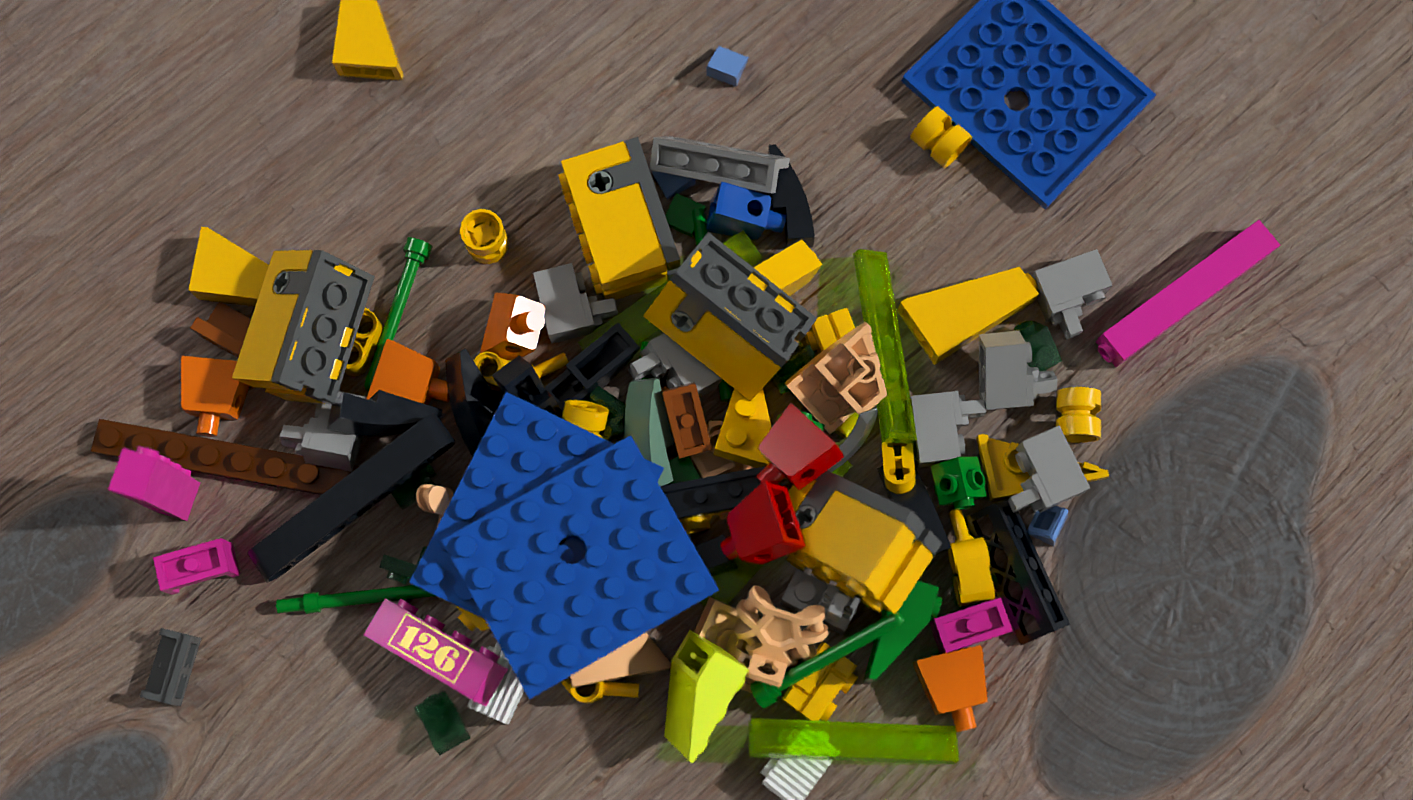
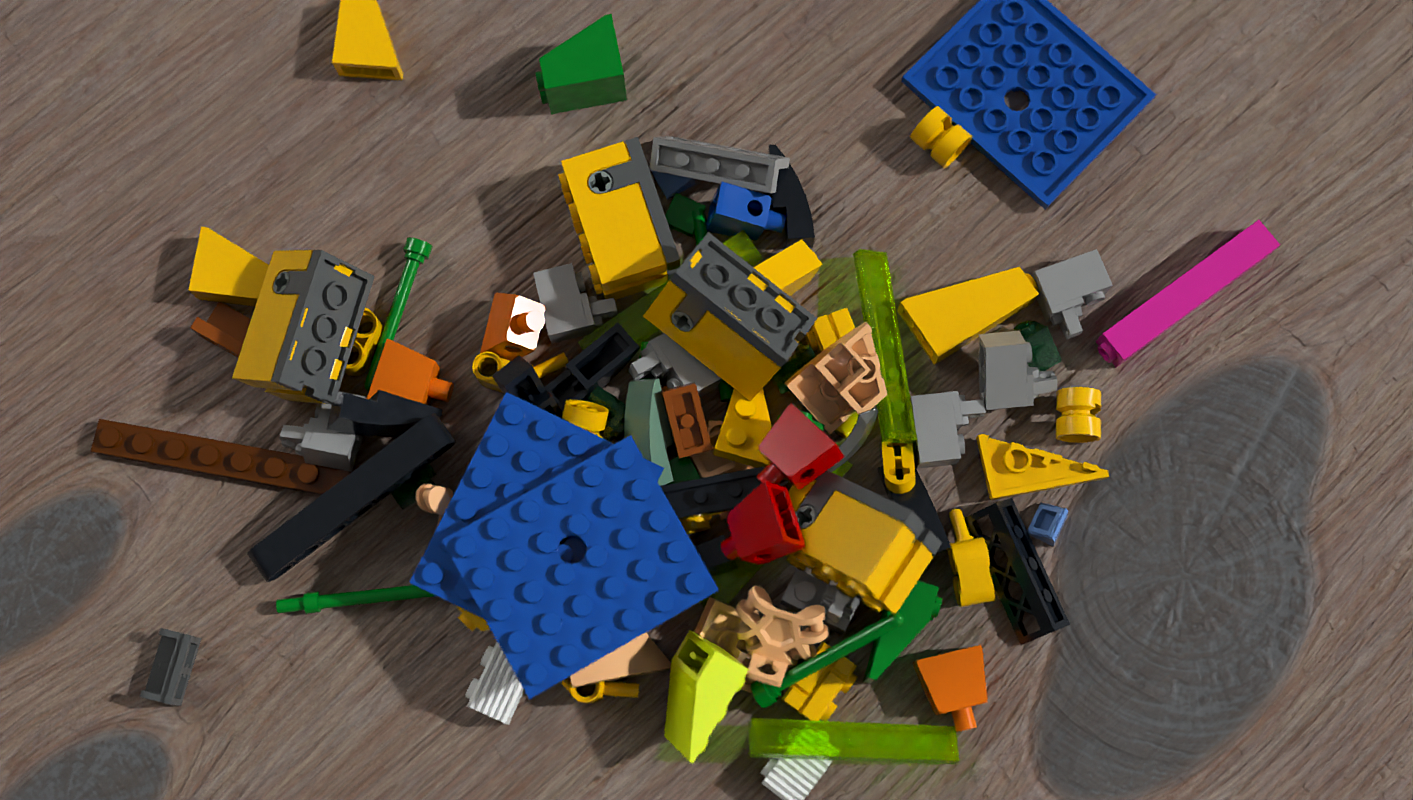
(154, 482): dark pink brick -> none
(195, 565): dark pink panel -> none
(211, 392): orange torso -> none
(398, 569): clear green bracket -> none
(435, 651): dark pink brick -> none
(442, 722): clear green bracket -> none
(469, 398): black slope -> none
(484, 236): yellow wheel -> none
(583, 70): none -> green slope
(726, 66): medium blue slope -> none
(959, 482): green brick -> none
(970, 626): dark pink panel -> none
(1052, 472): light grey hinge -> none

